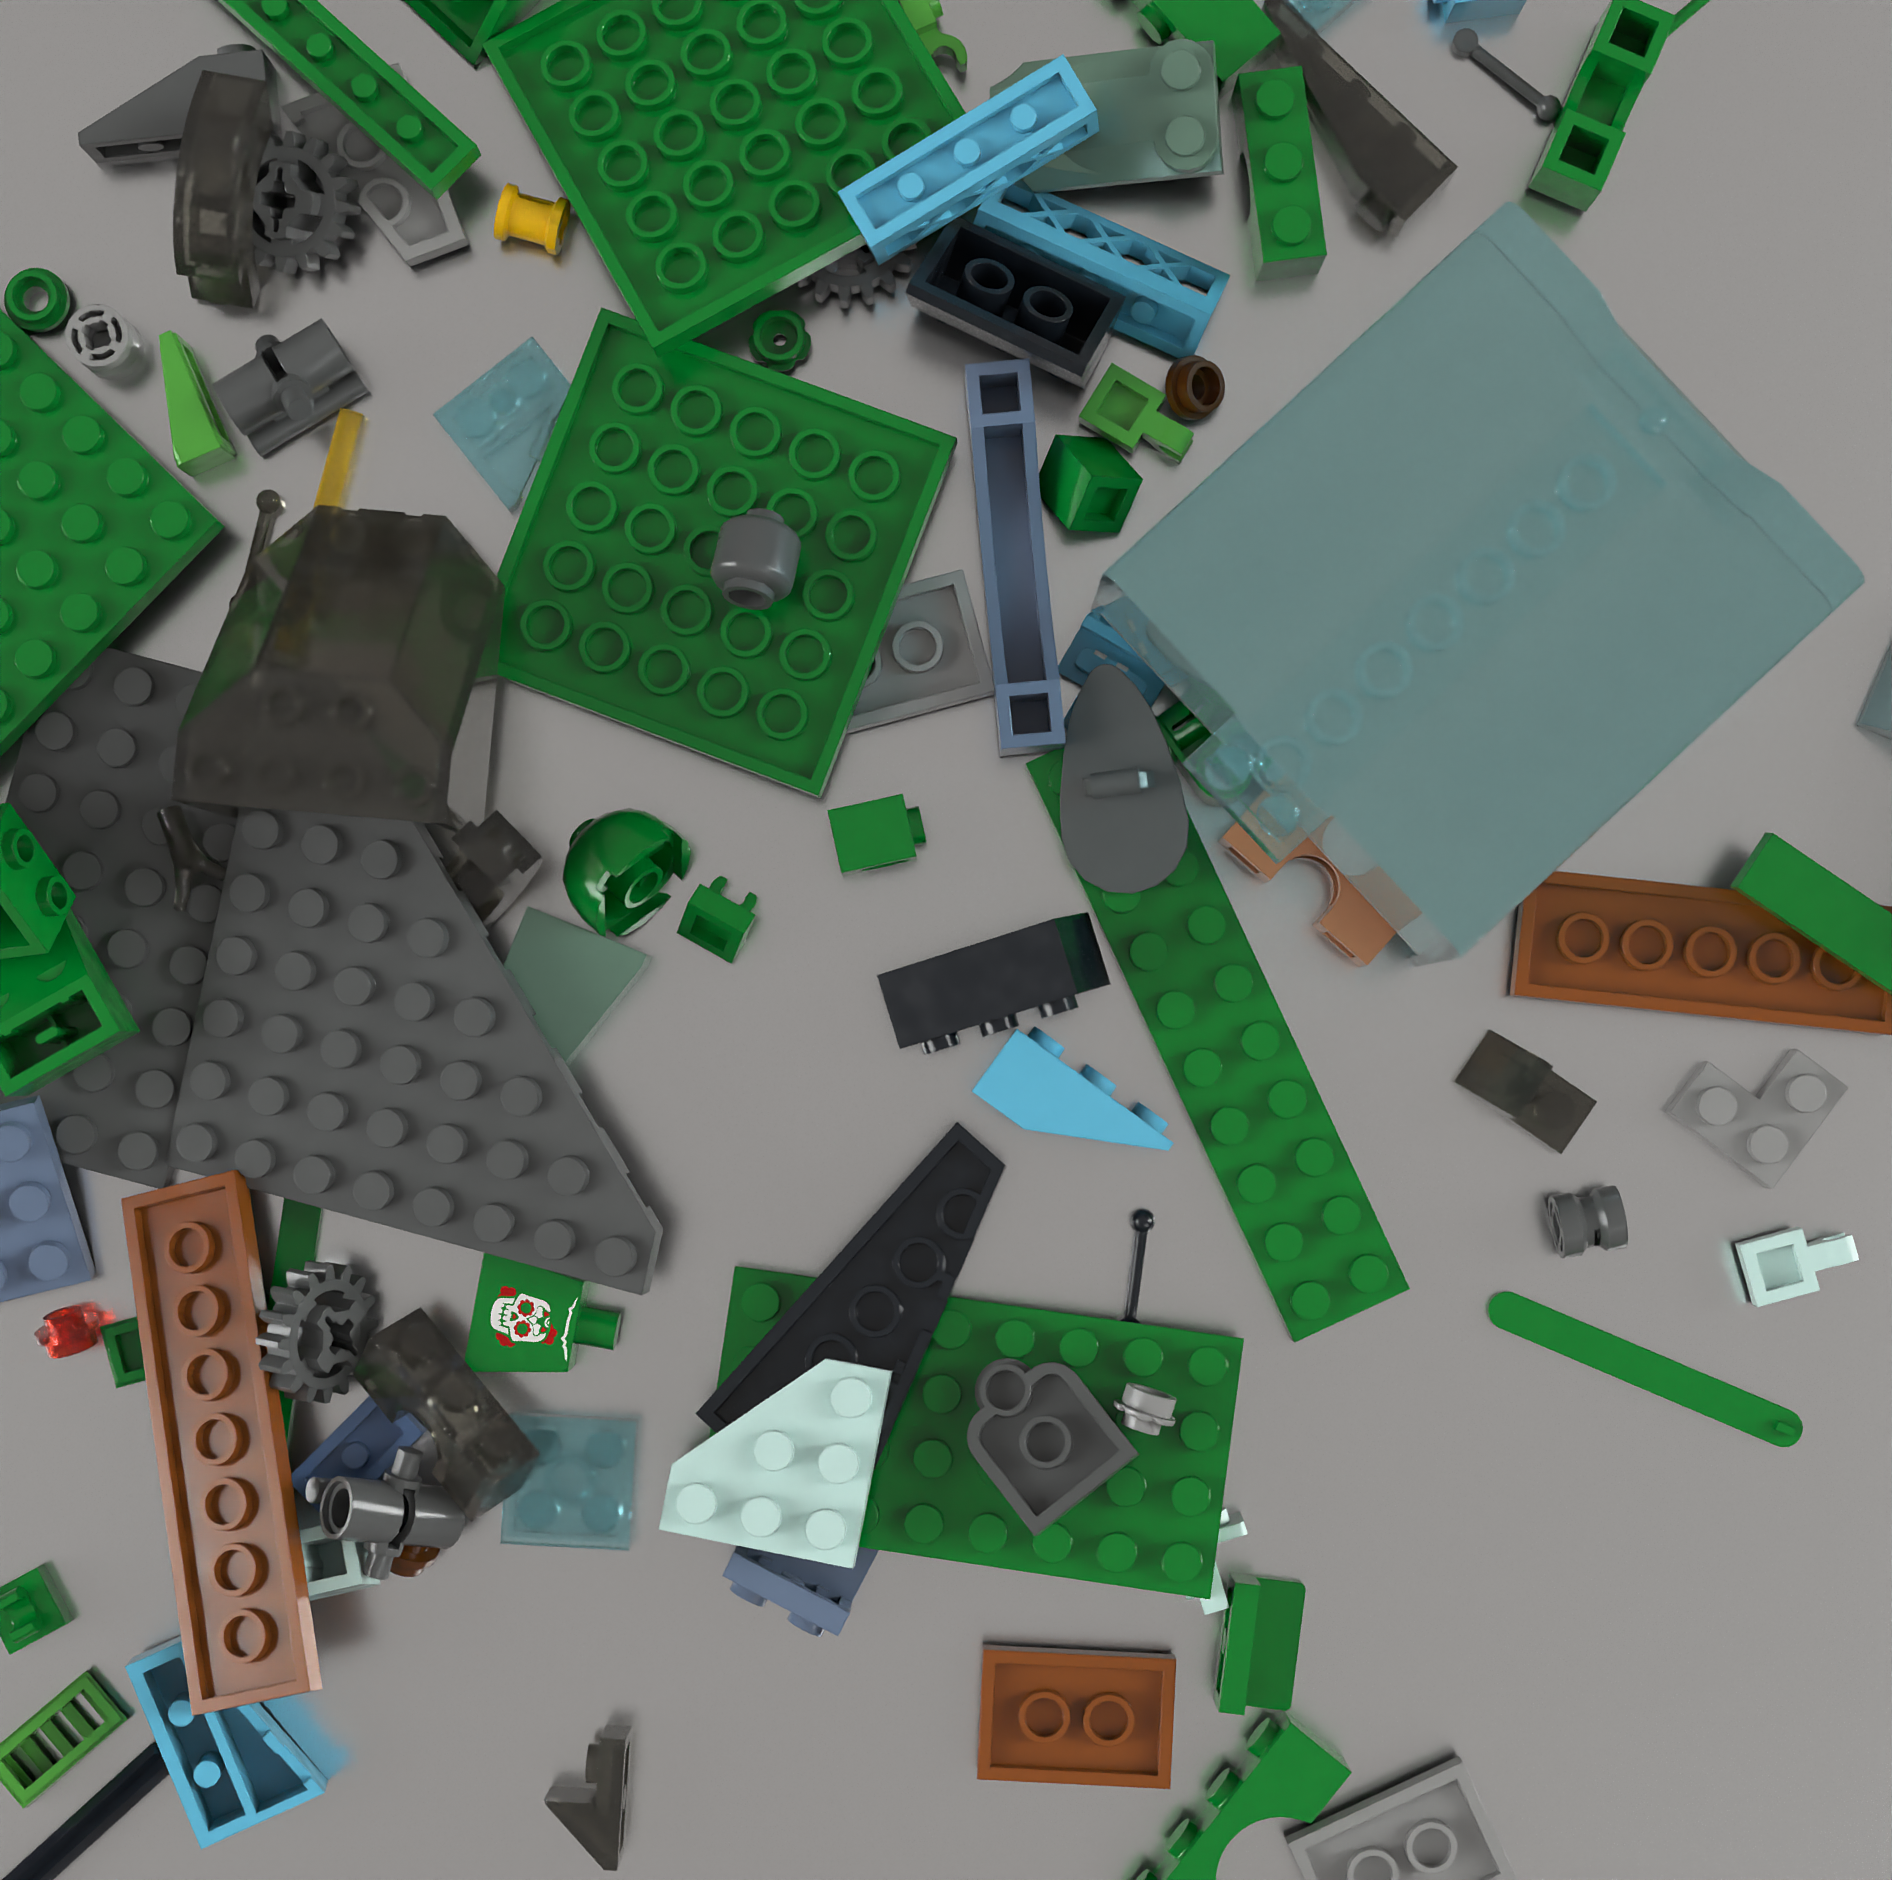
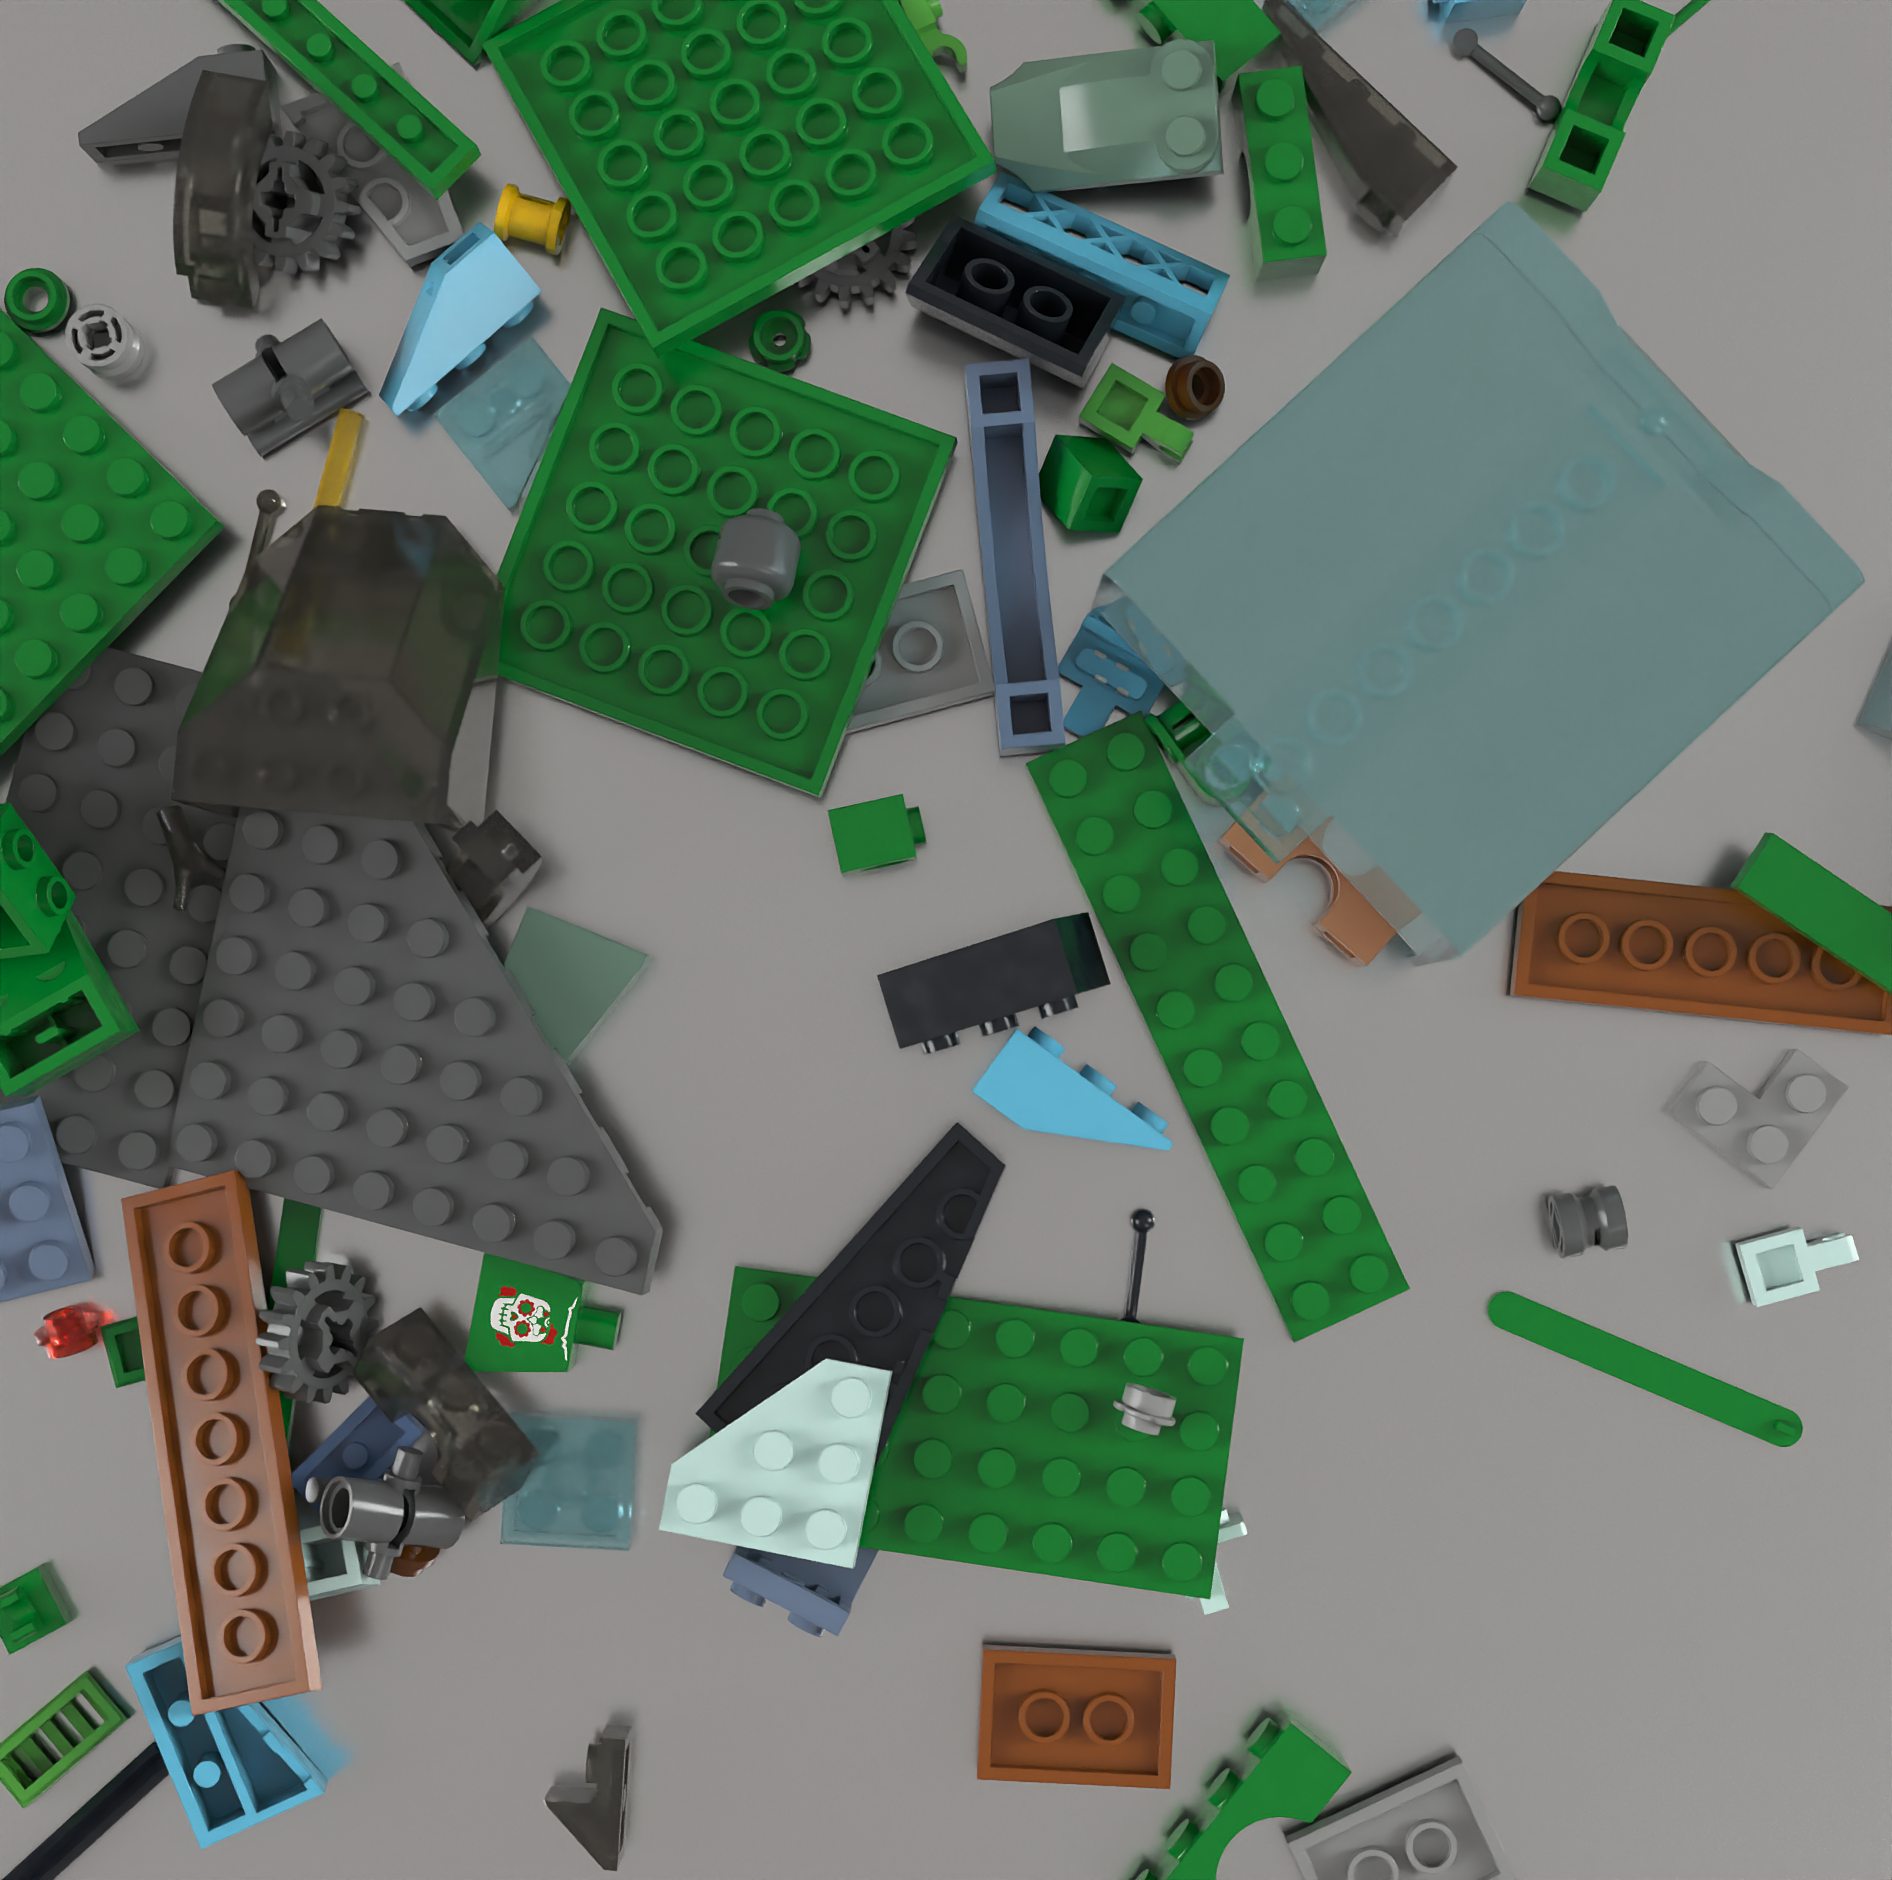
(195, 423): bright green slope -> none
(460, 305): none -> medium azure slope
(620, 867): green cylinder -> none
(717, 921): green tile -> none
(971, 159): medium azure fence -> none
(1043, 1439): dark grey plate -> none
(1120, 789): dark grey shield -> none
(1259, 1643): green panel -> none
(1524, 1091): clear smoke slope -> none

